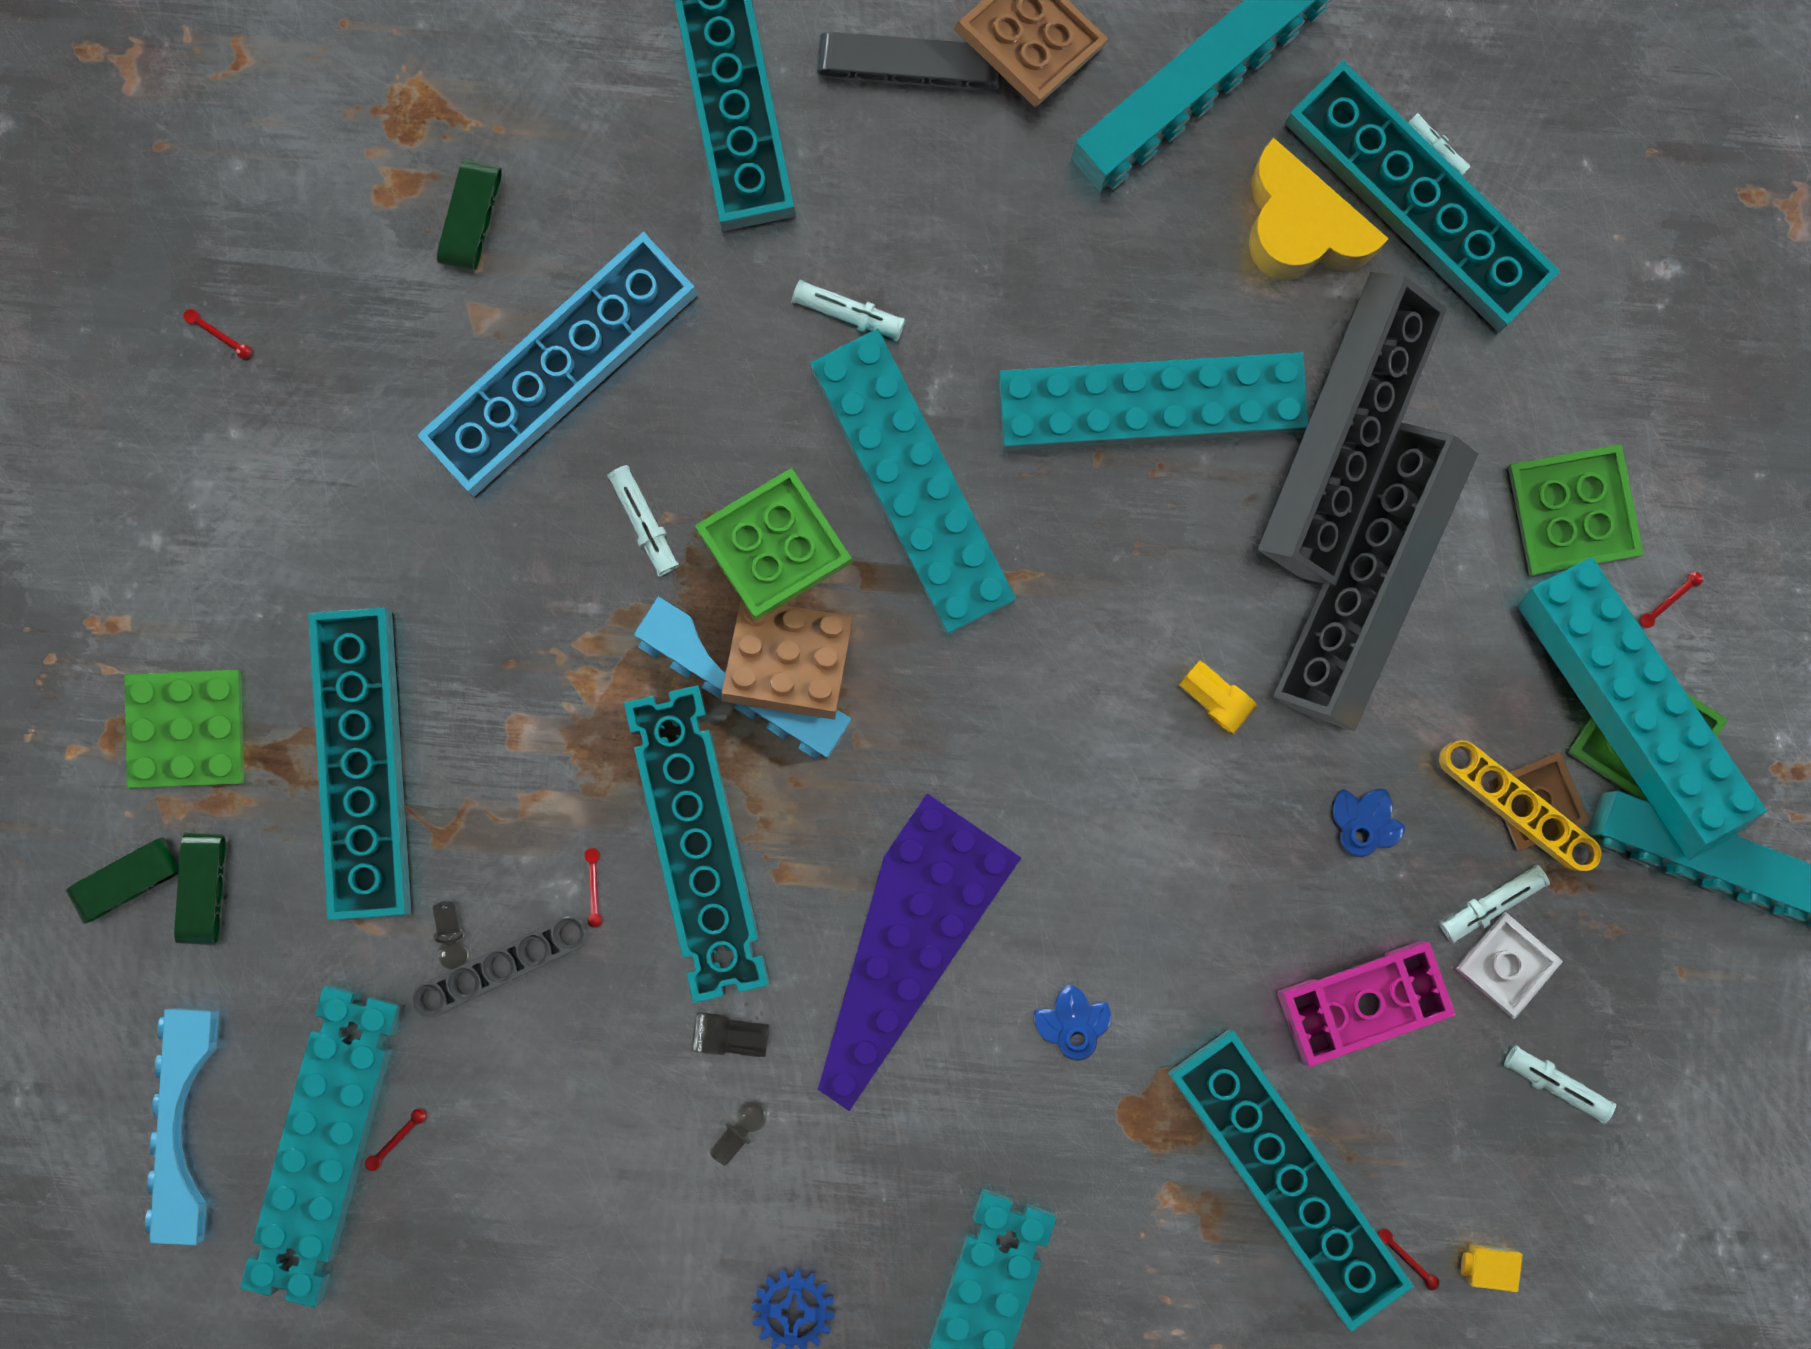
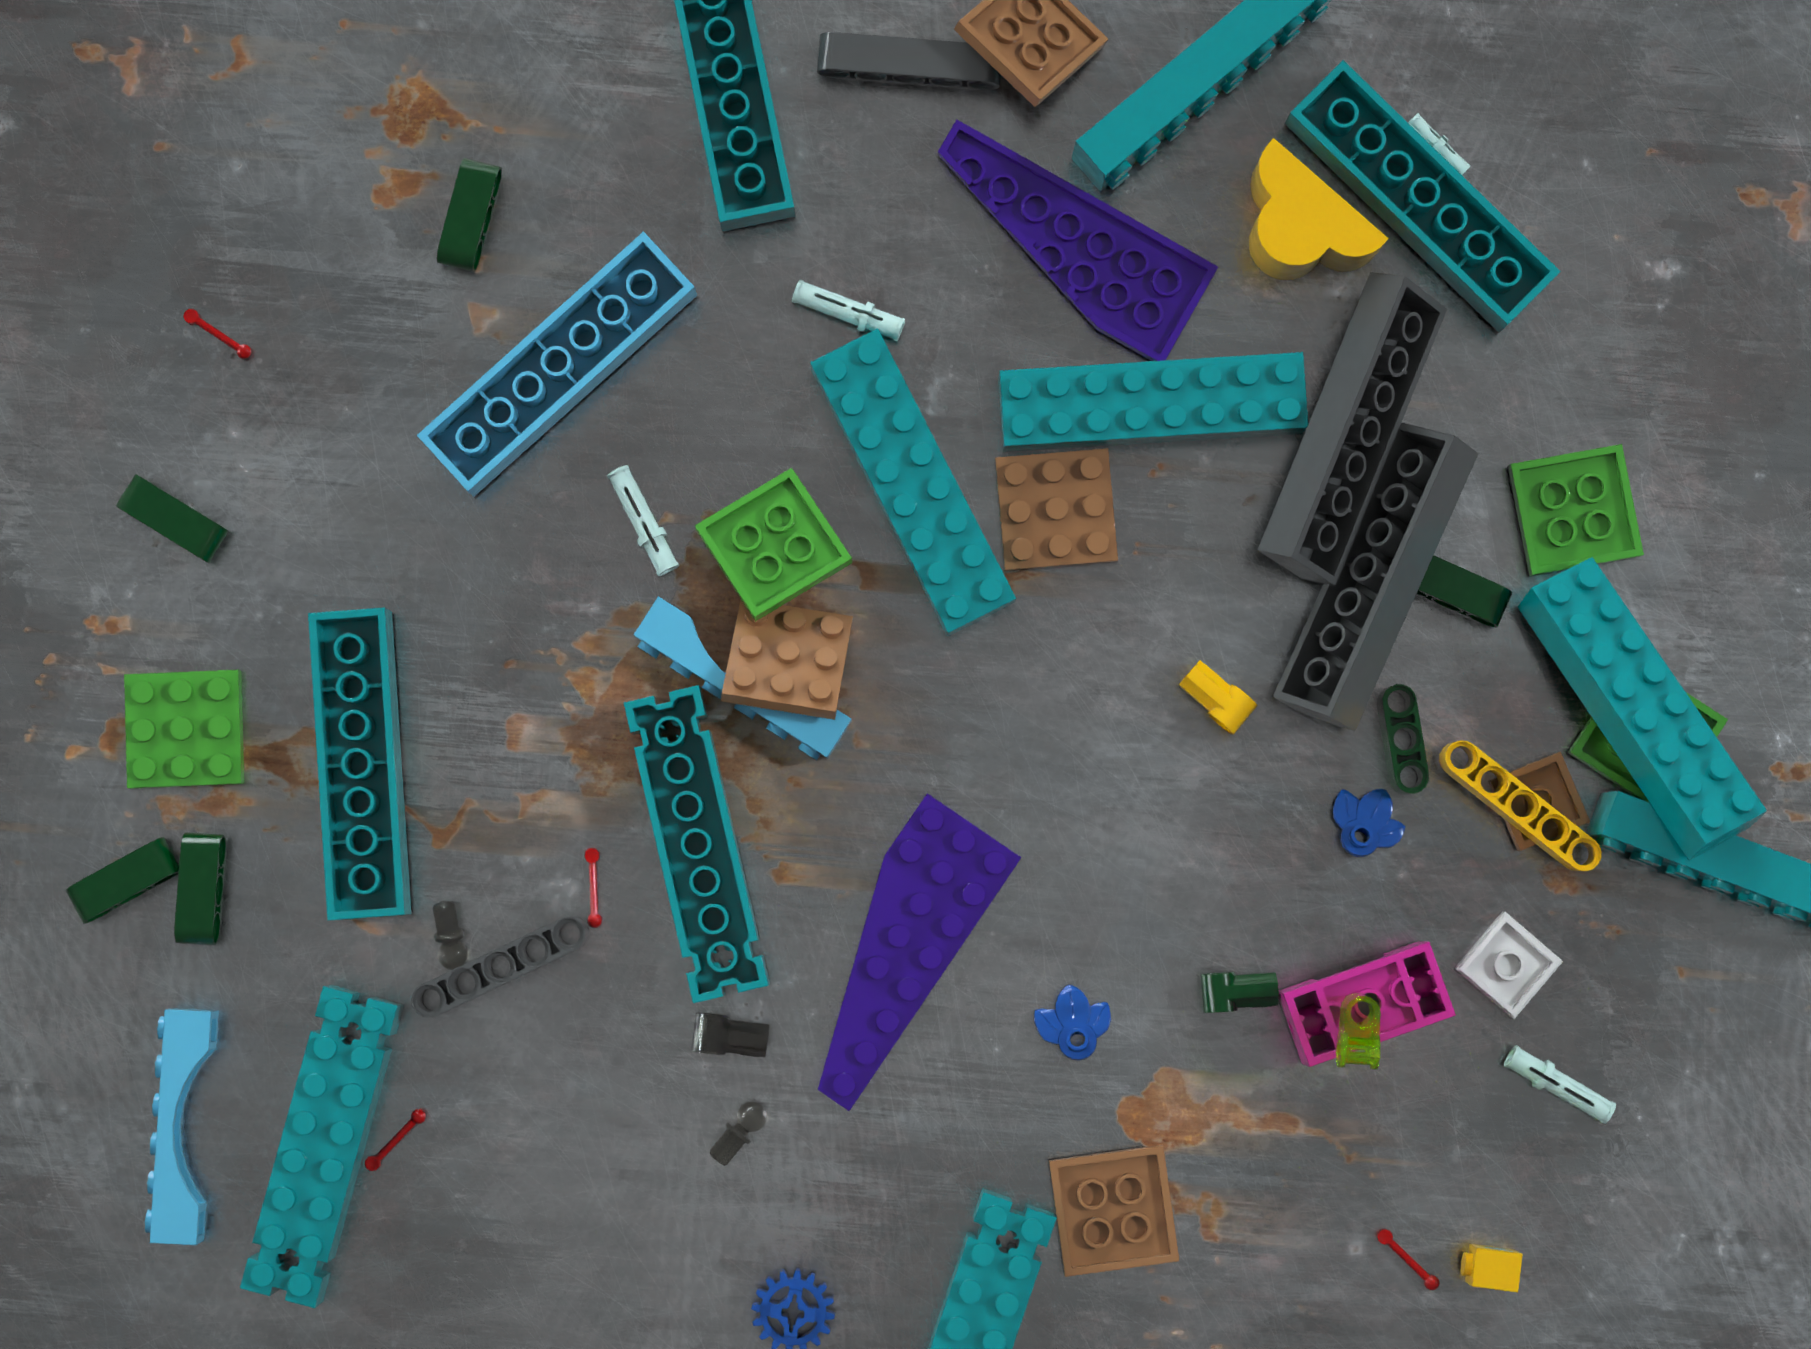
(172, 518): none -> dark green beam
(1056, 509): none -> medium nougat plate
(1106, 263): none -> dark purple wing
(1113, 1210): none -> medium nougat plate
(1229, 991): none -> dark green piece
(1290, 1180): teal brick -> none
(1358, 1035): none -> clear neon green piece
(1409, 721): none -> dark green beam
(1464, 592): none -> dark green beam
(1482, 911): light aqua pin -> none
(1648, 619): red hinge -> none

